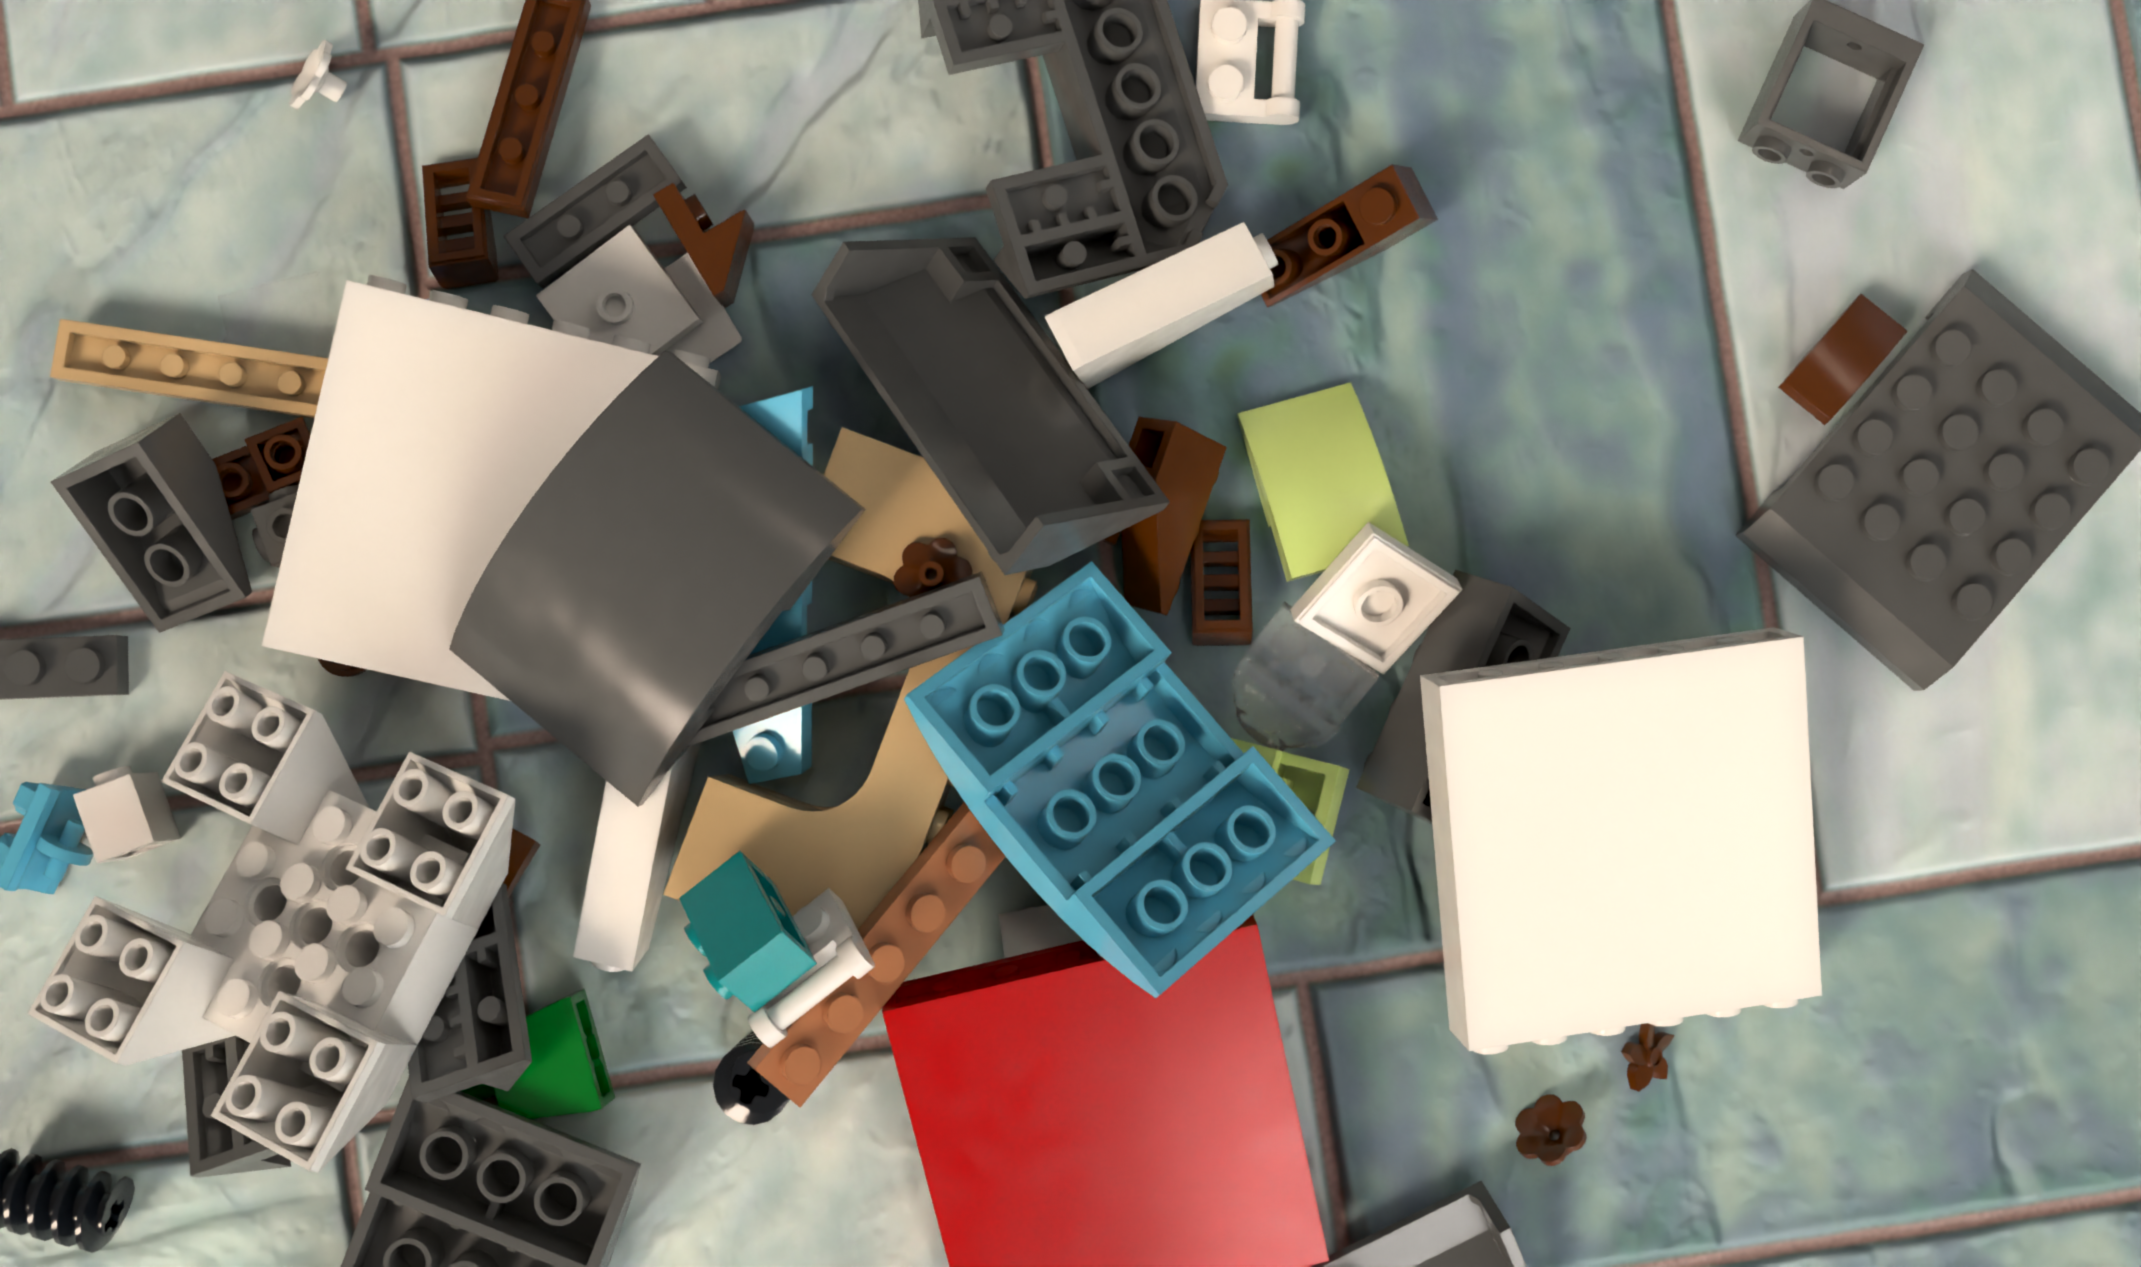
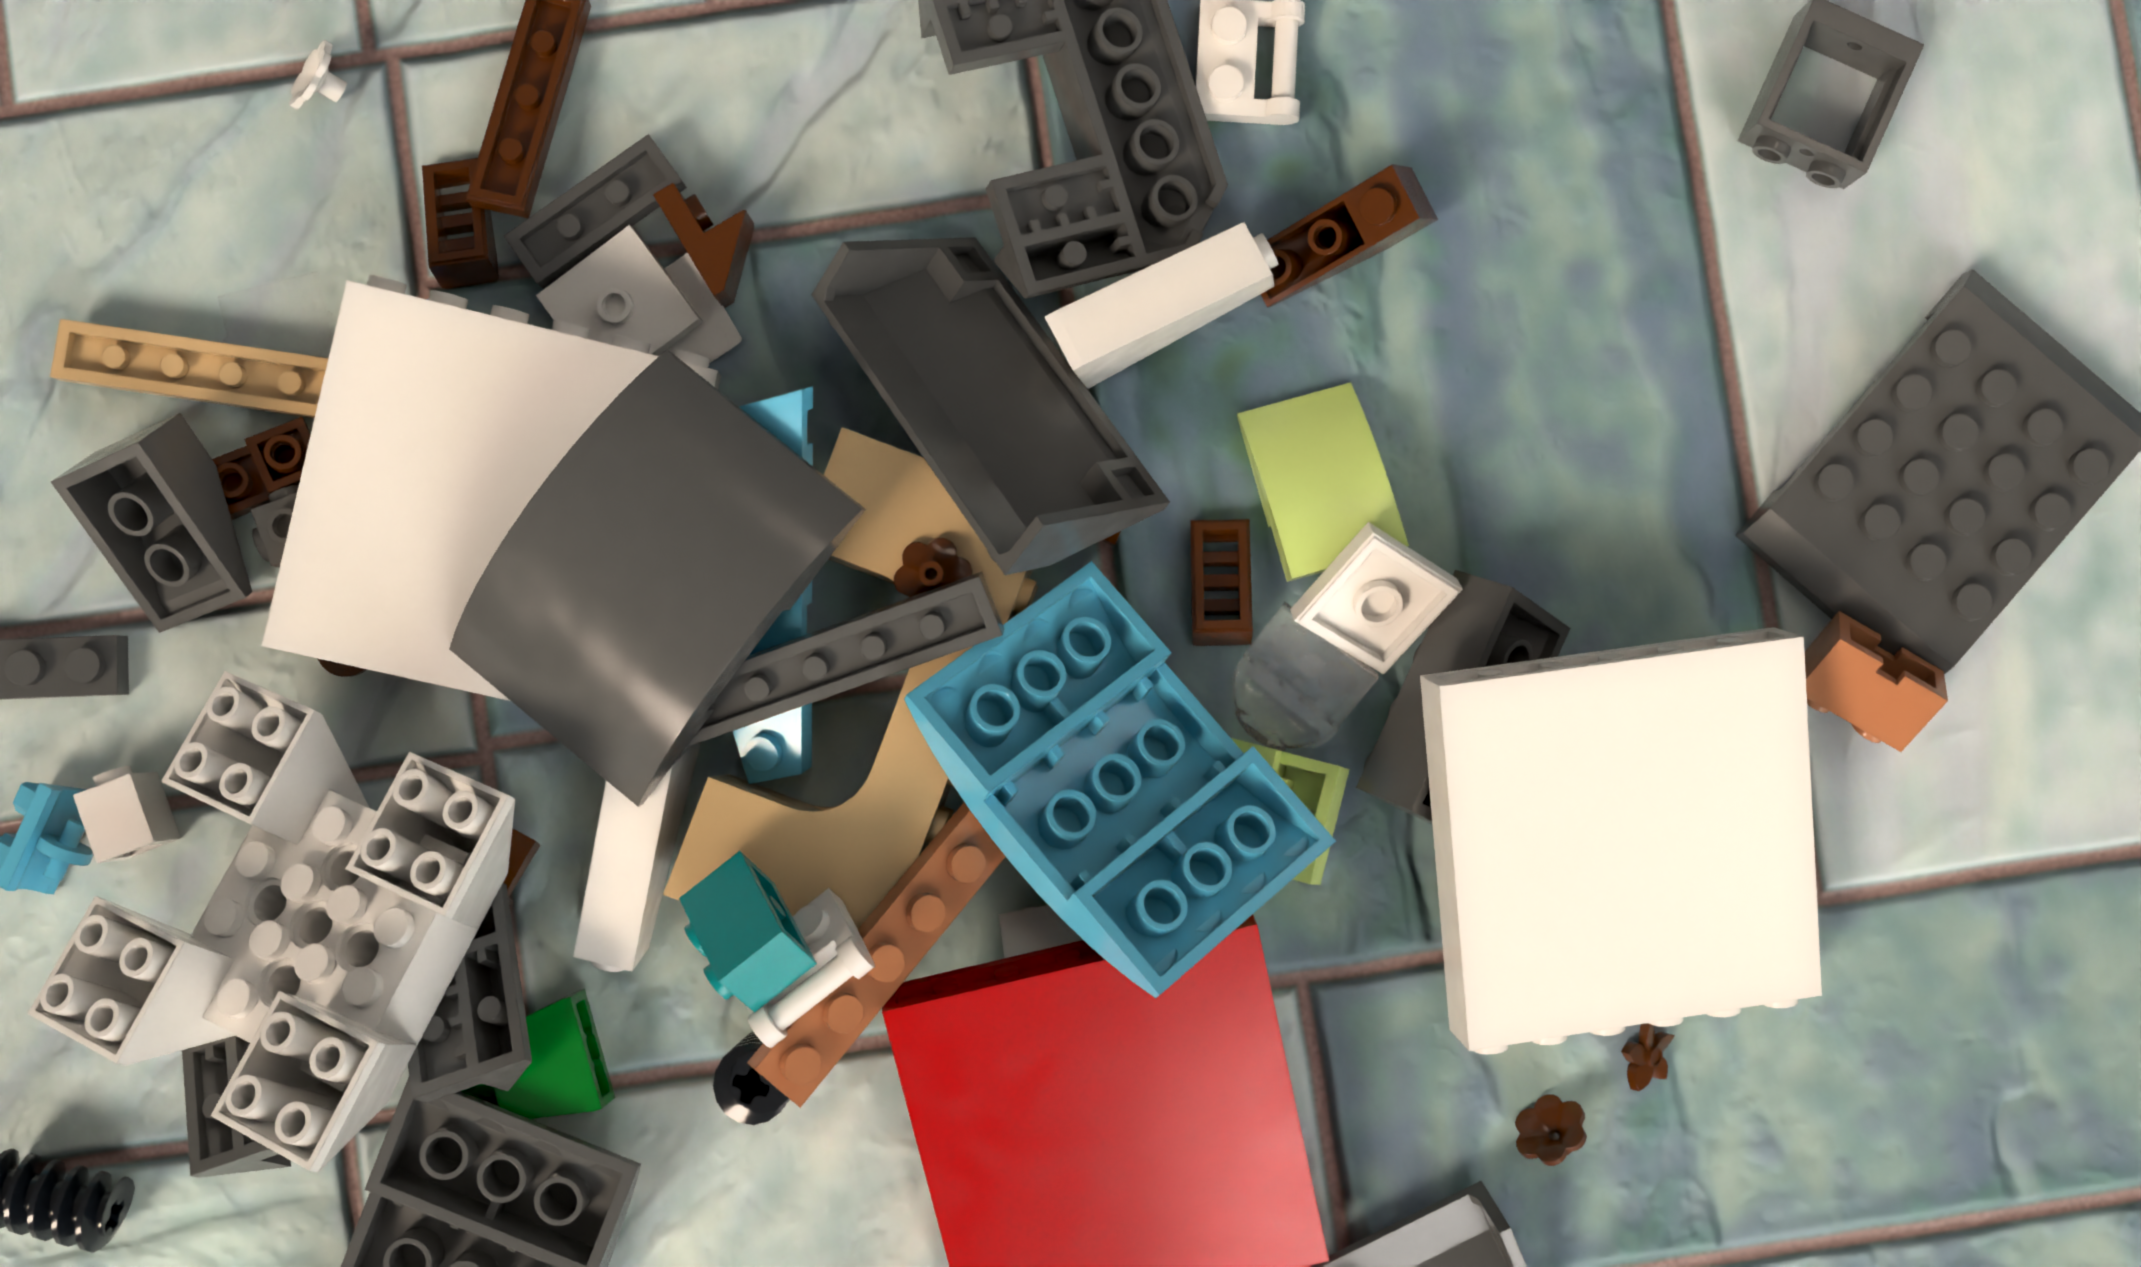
(1158, 547): reddish brown slope -> none
(1842, 359): reddish brown slope -> none
(1870, 688): none -> nougat brick

